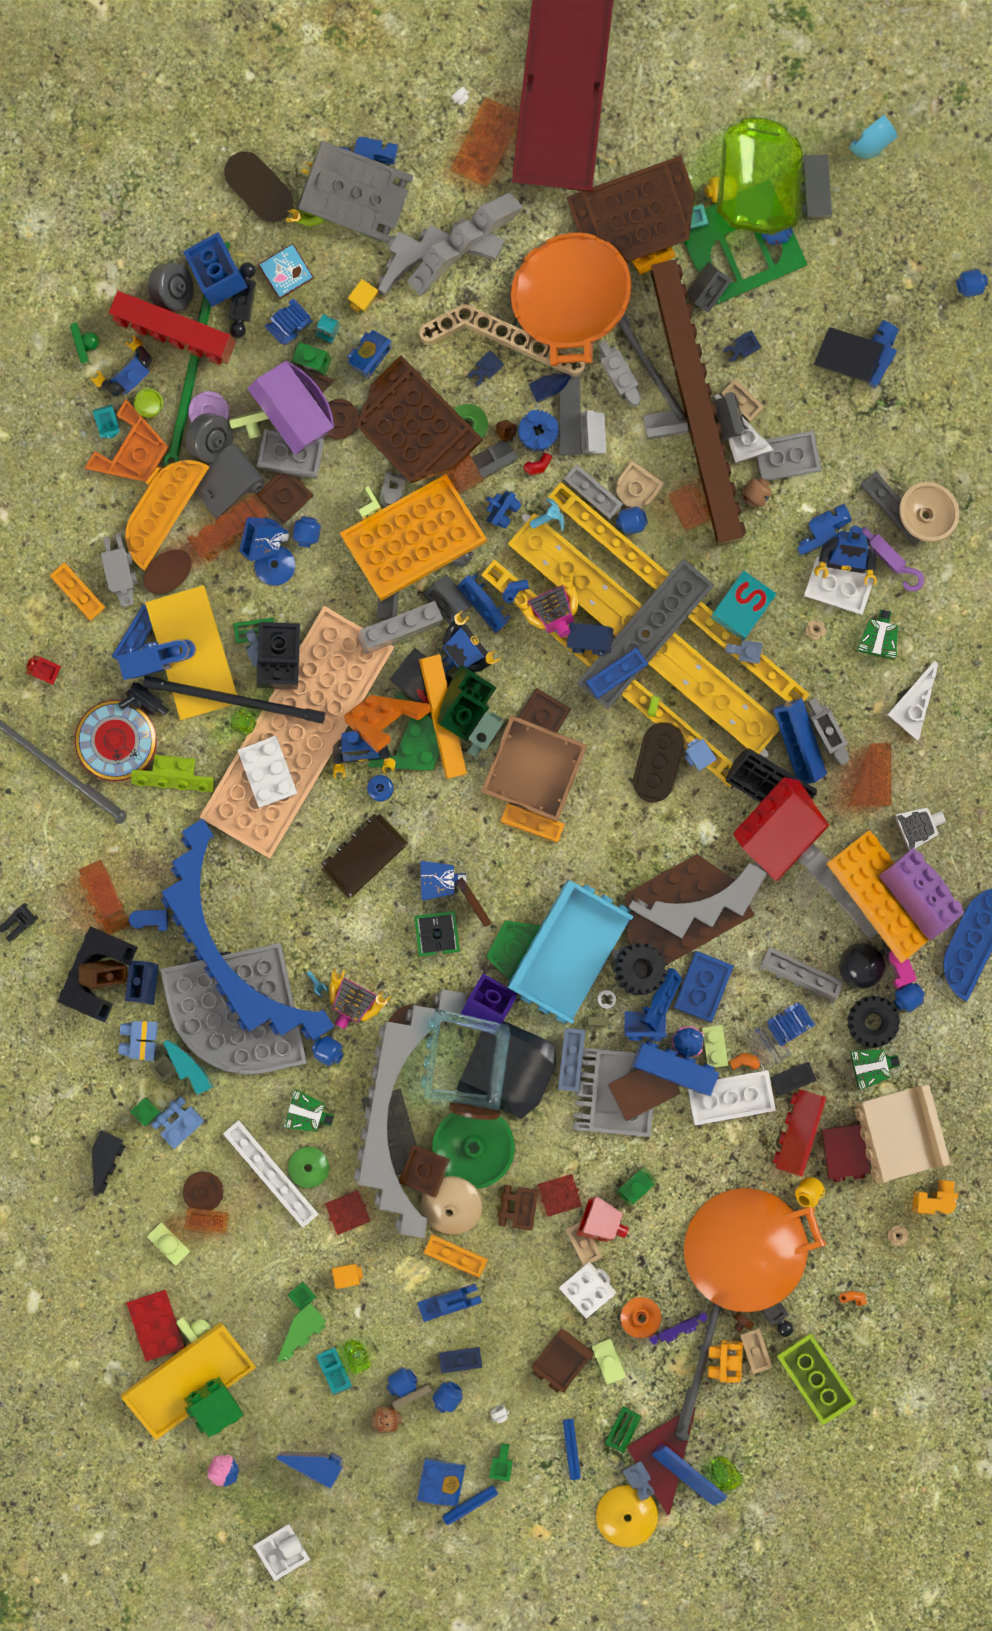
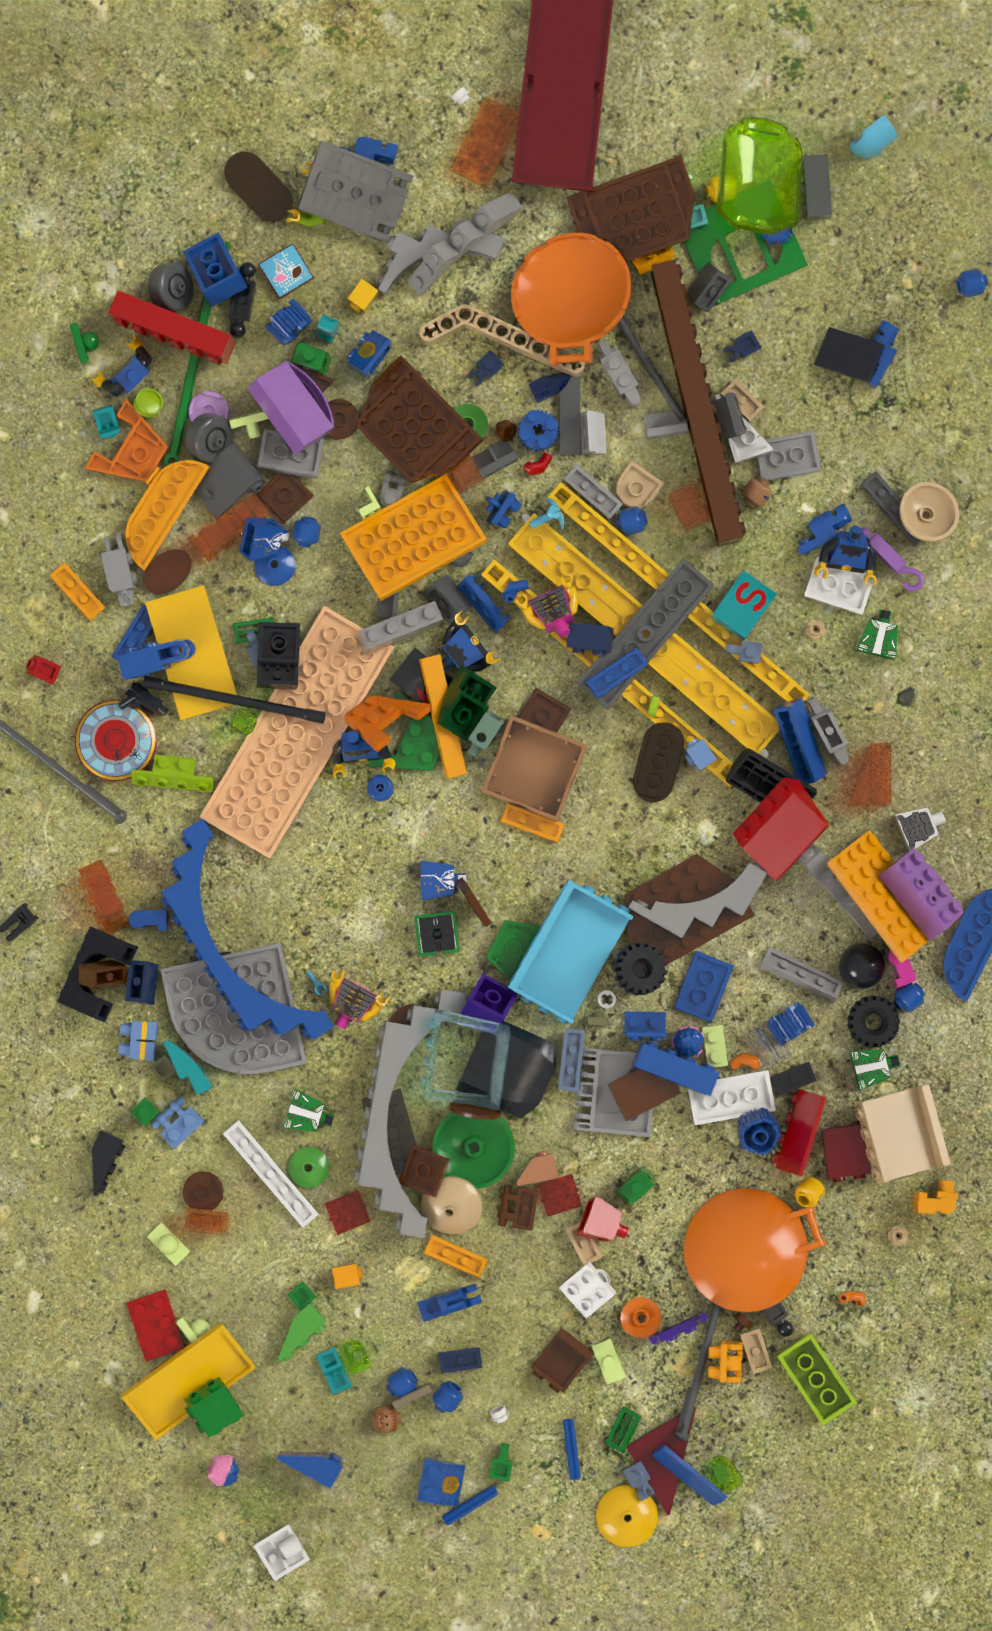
(267, 771): white plate -> none
(327, 1050): blue head -> none
(363, 855): dark brown windscreen -> none
(539, 1169): none -> nougat slope
(661, 1001): blue plate -> none
(758, 1131): none -> blue brick
(911, 709): white wing -> none

